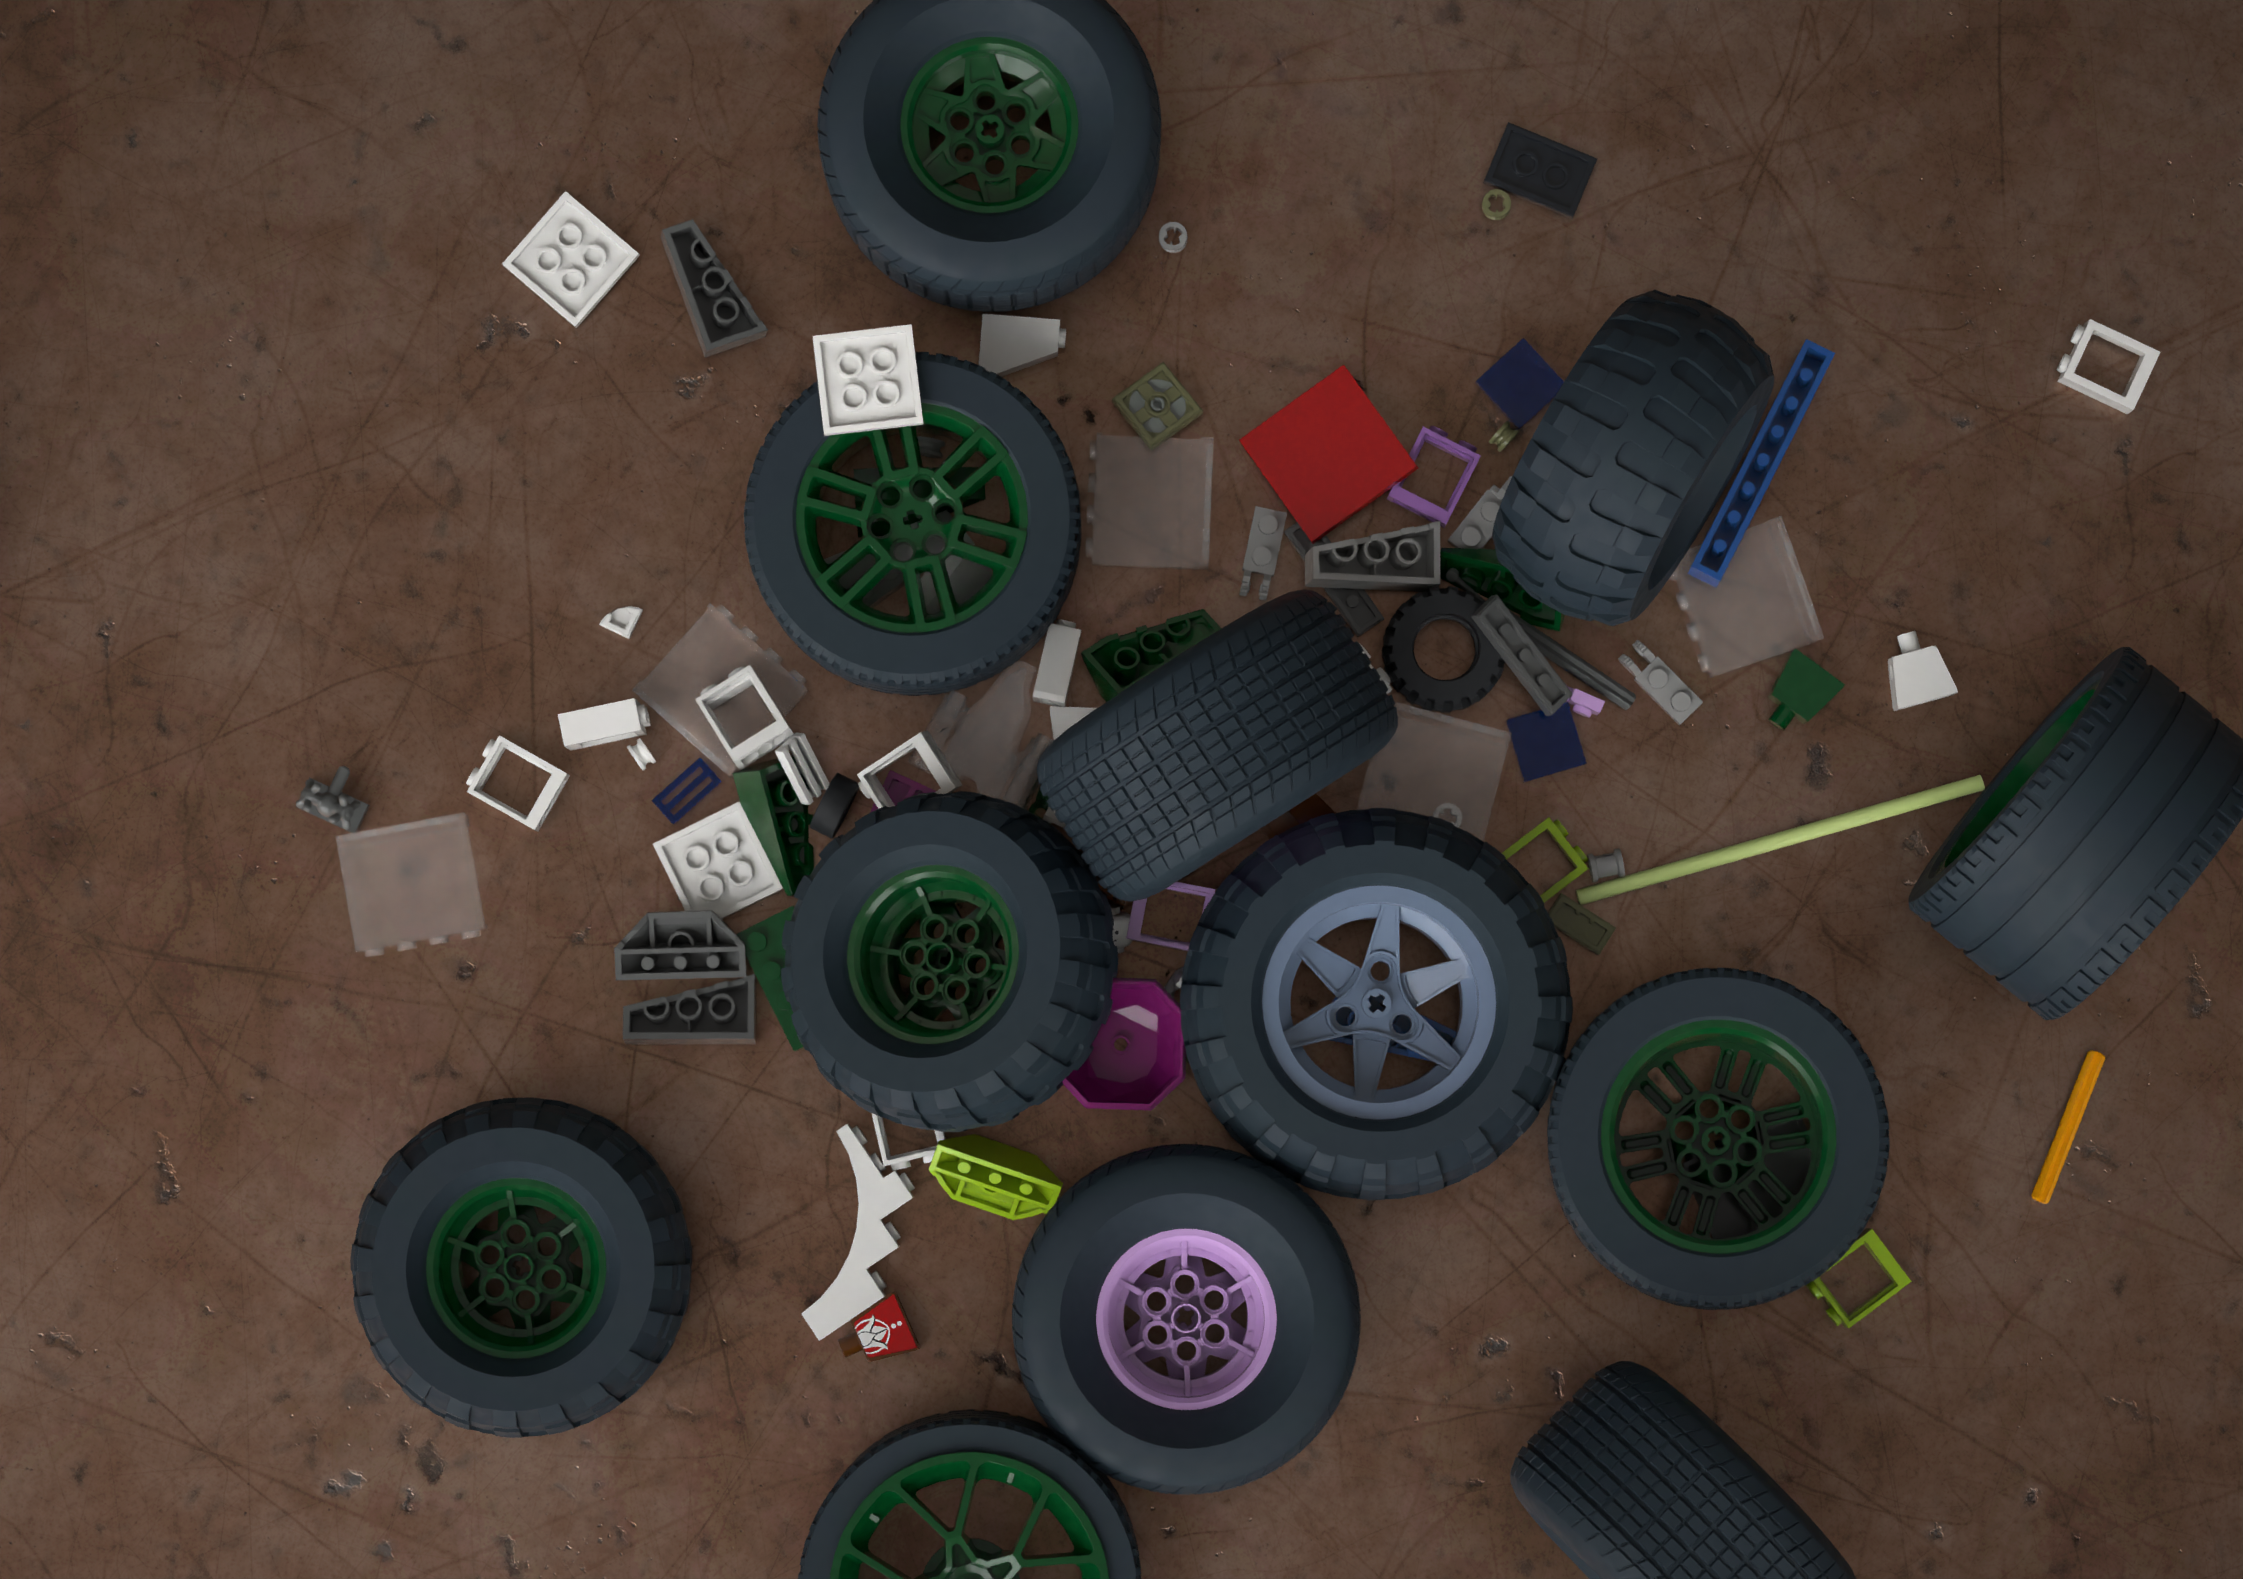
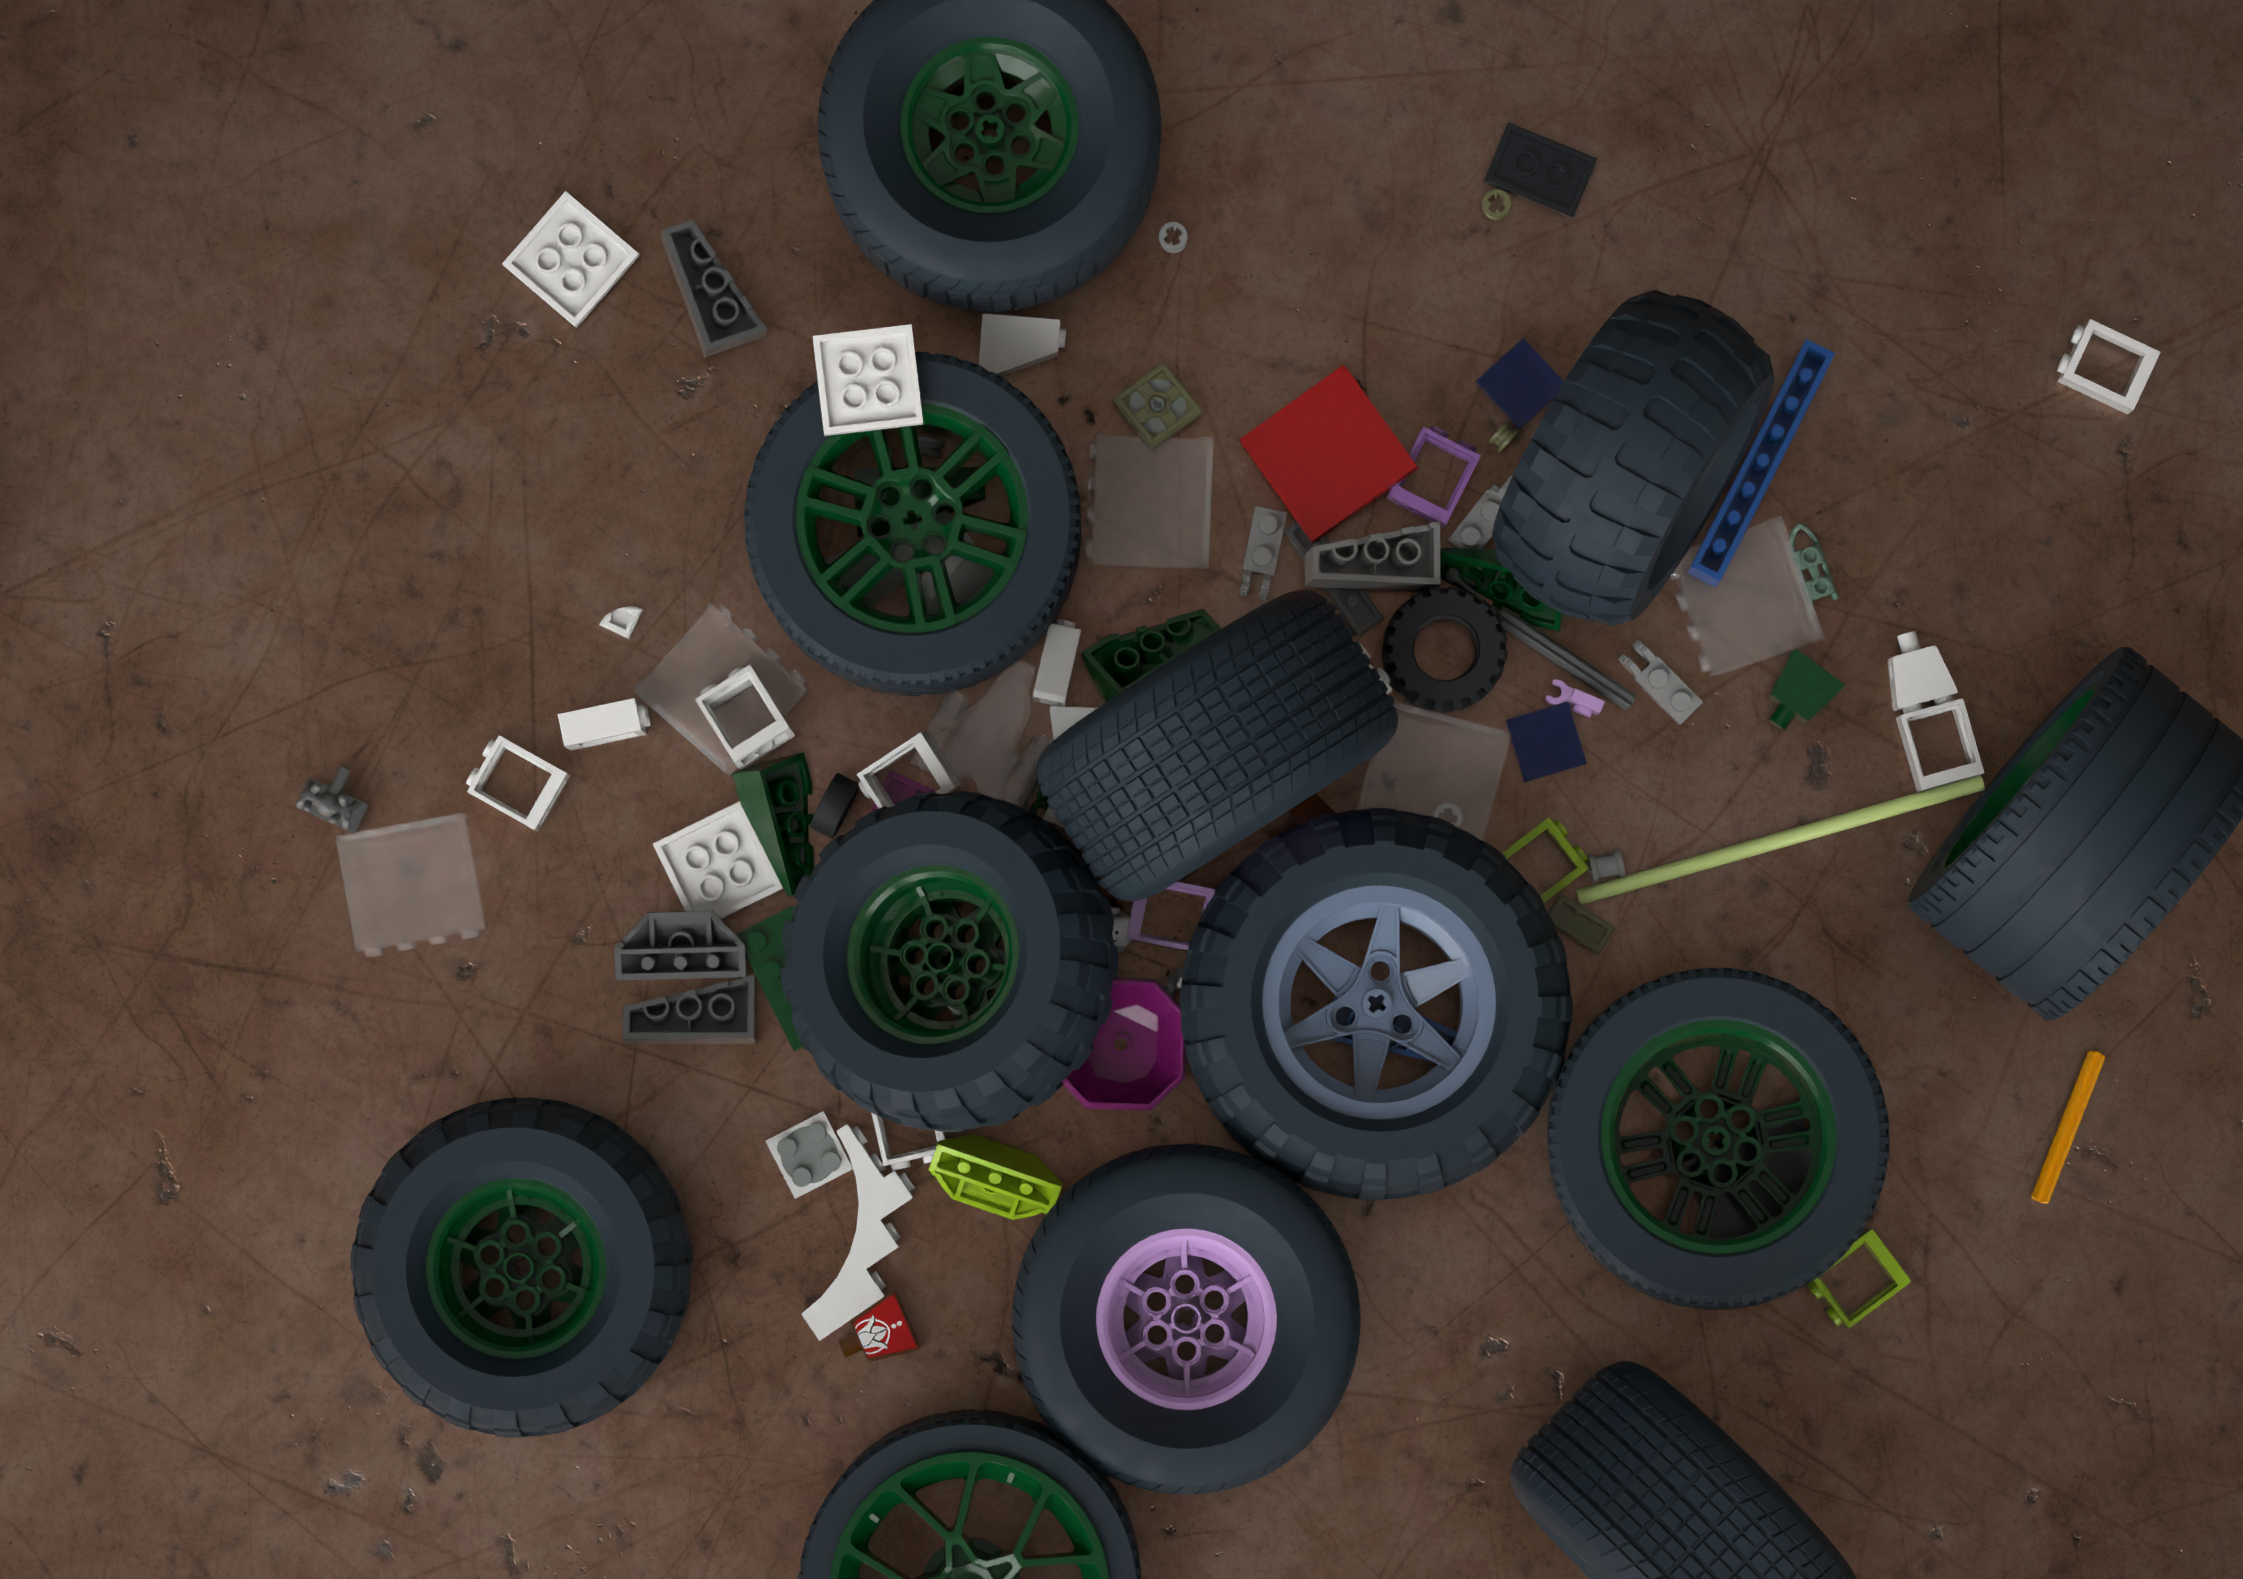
(641, 754): white bush -> none
(665, 809): clear blue tile -> none
(806, 764): white tile -> none
(809, 1154): none -> light grey piece
(1521, 655): dark grey tile -> none
(1809, 559): none -> sand green piece
(1942, 705): none -> white window

